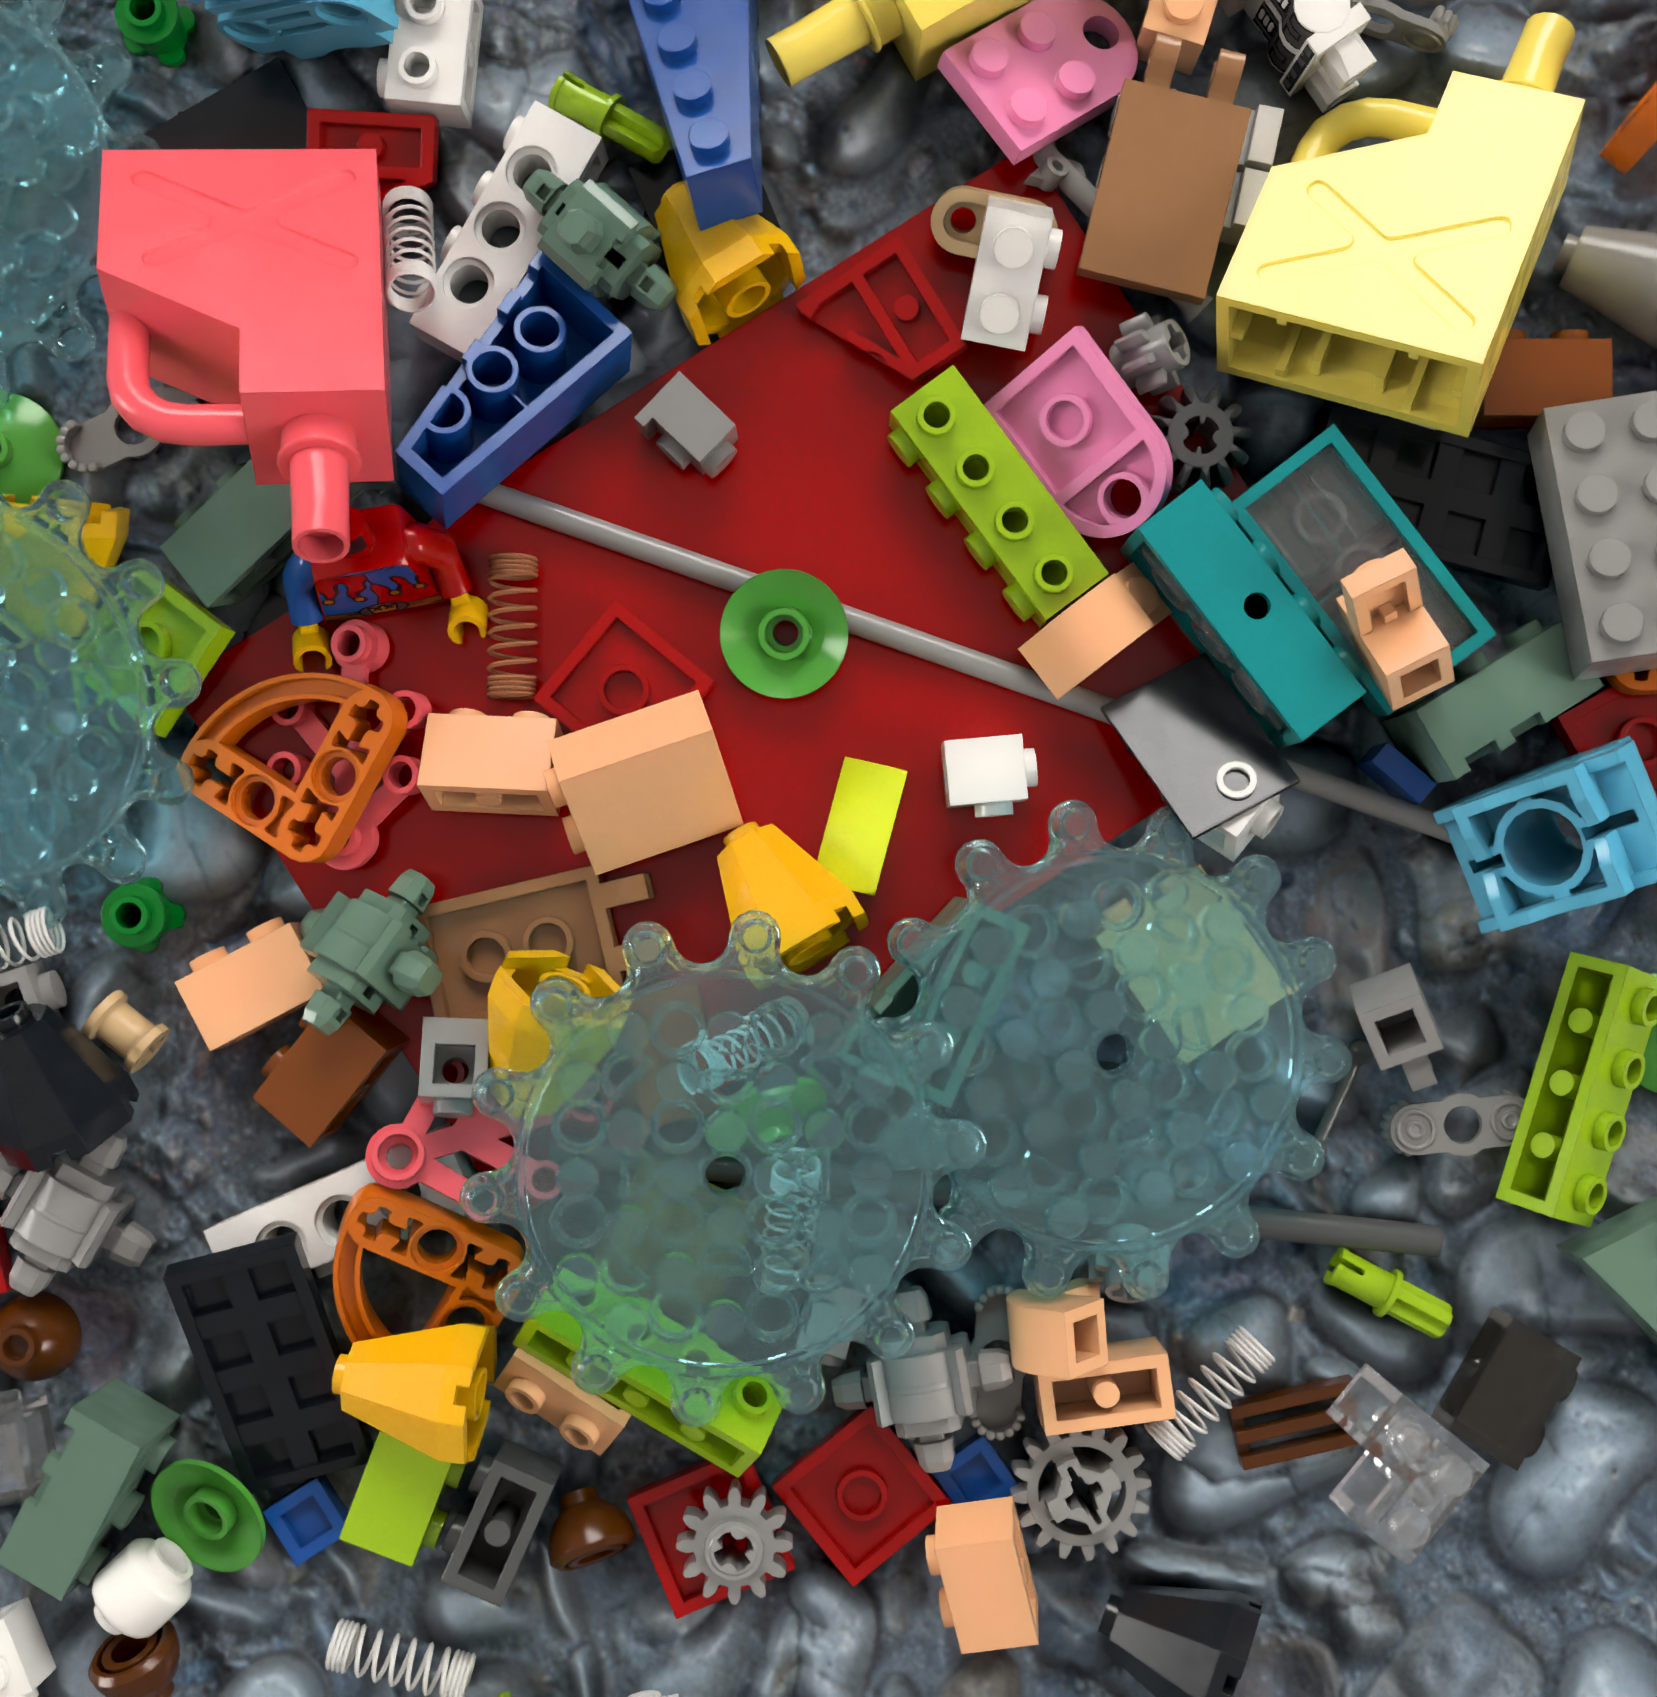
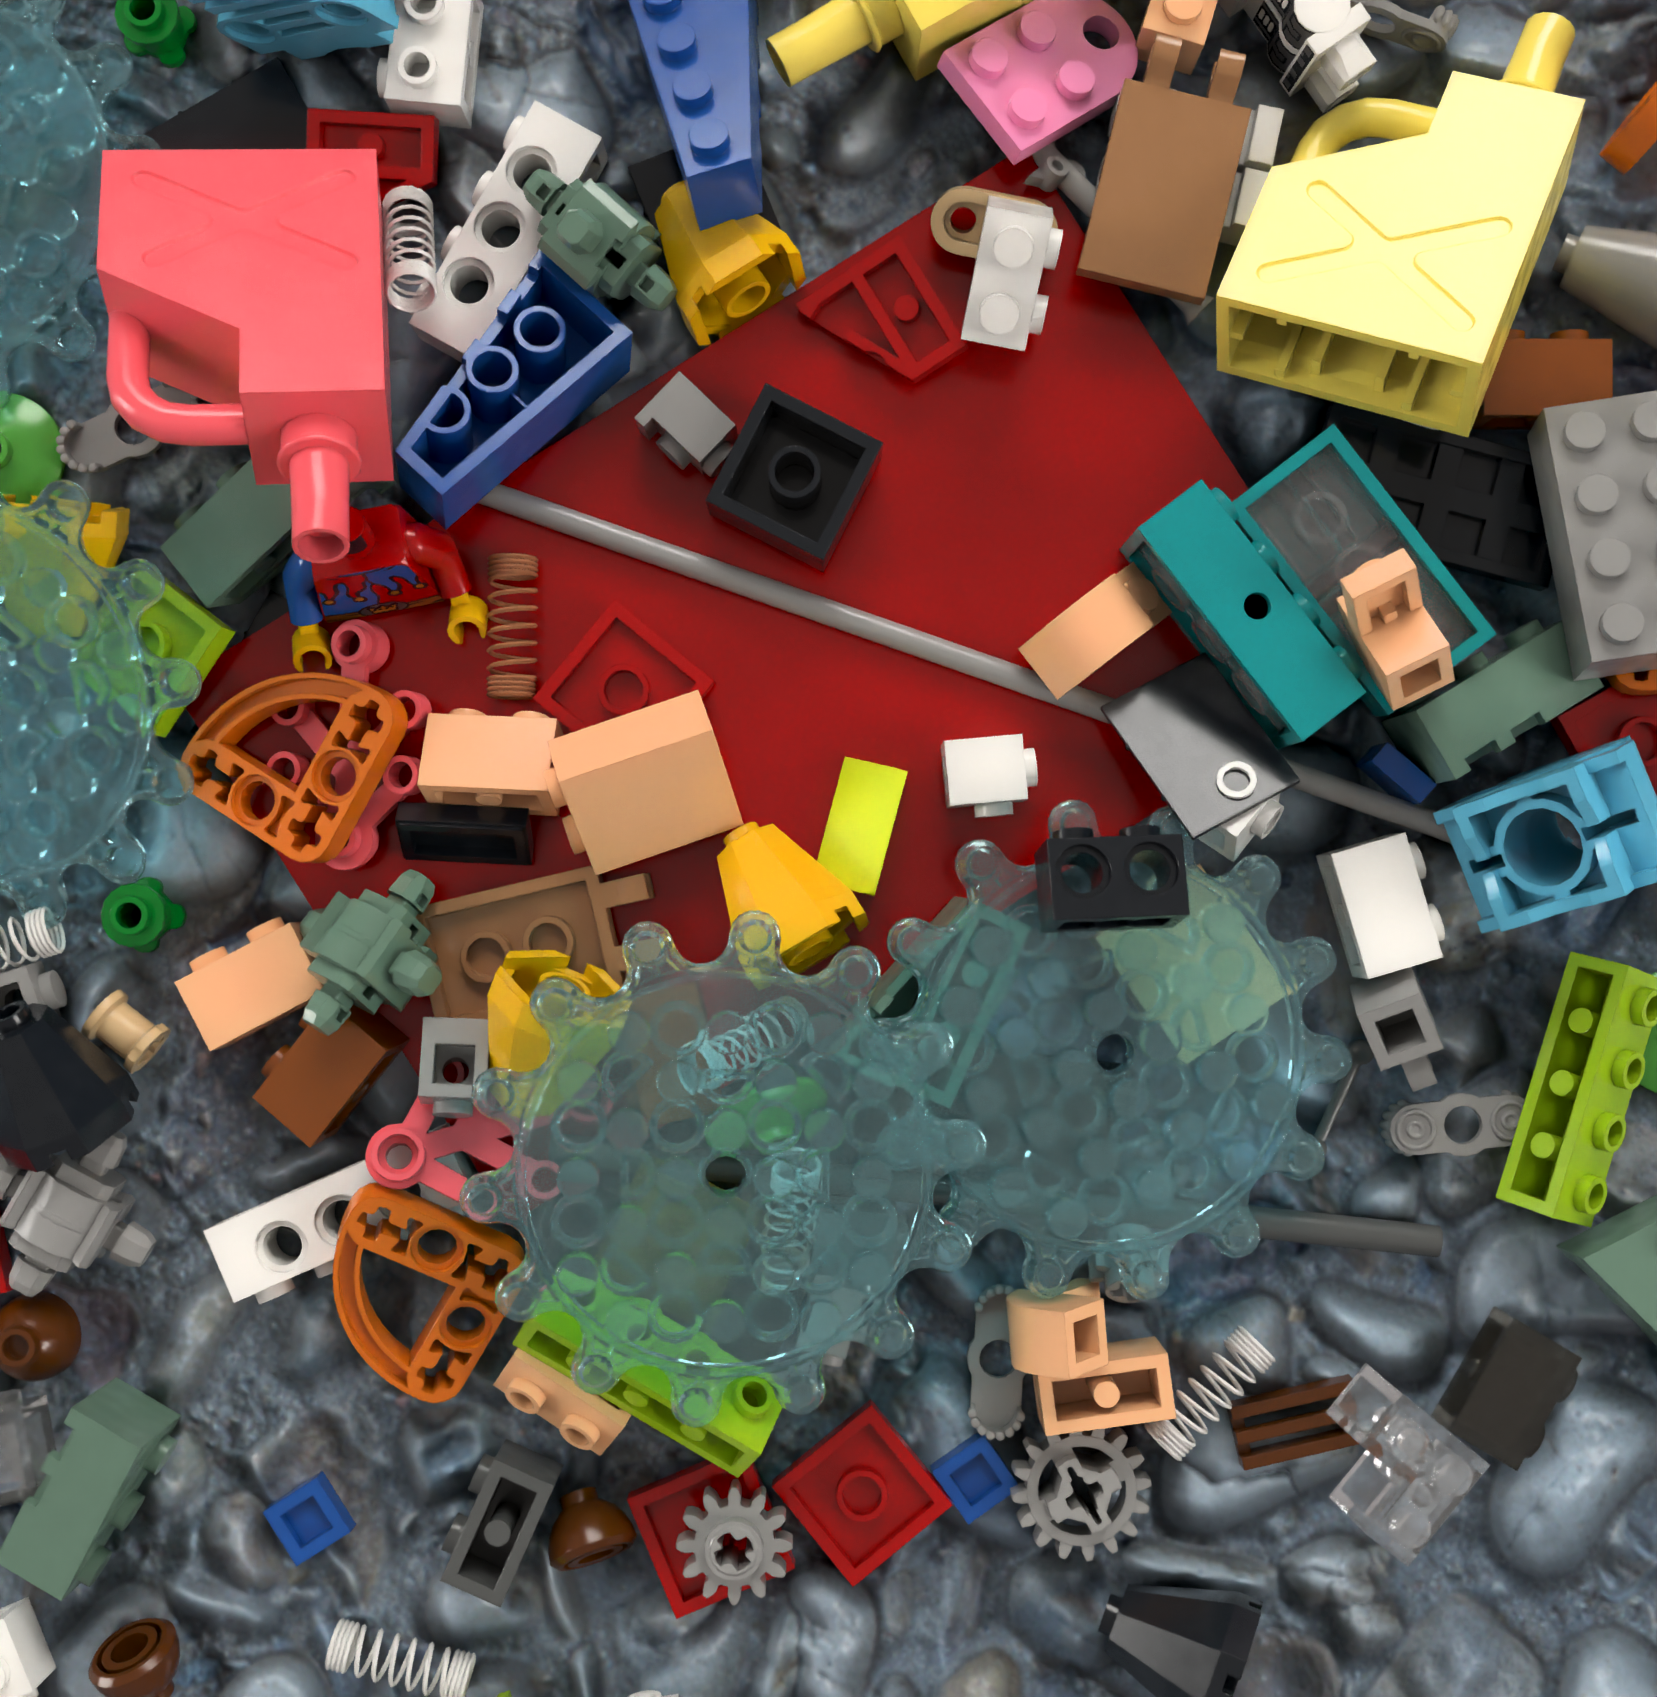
(142, 1587): white head -> none
(208, 1515): bright green dish -> none
(267, 1361): black plate -> none
(400, 1501): lime brick -> none
(423, 1387): yellow cone -> none
(465, 833): none -> black tile
(608, 117): lime axle -> none
(751, 642): bright green dish -> none
(794, 477): none -> black brick
(927, 1387): light grey piece -> none
(984, 1575): light nougat brick -> none
(994, 497): lime brick -> none
(1083, 434): bright pink plate -> none
(1114, 897): none -> black brick
(1150, 353): light grey gear -> none
(1222, 438): dark grey gear -> none
(1381, 905): none -> white brick
(1388, 1293): lime axle -> none

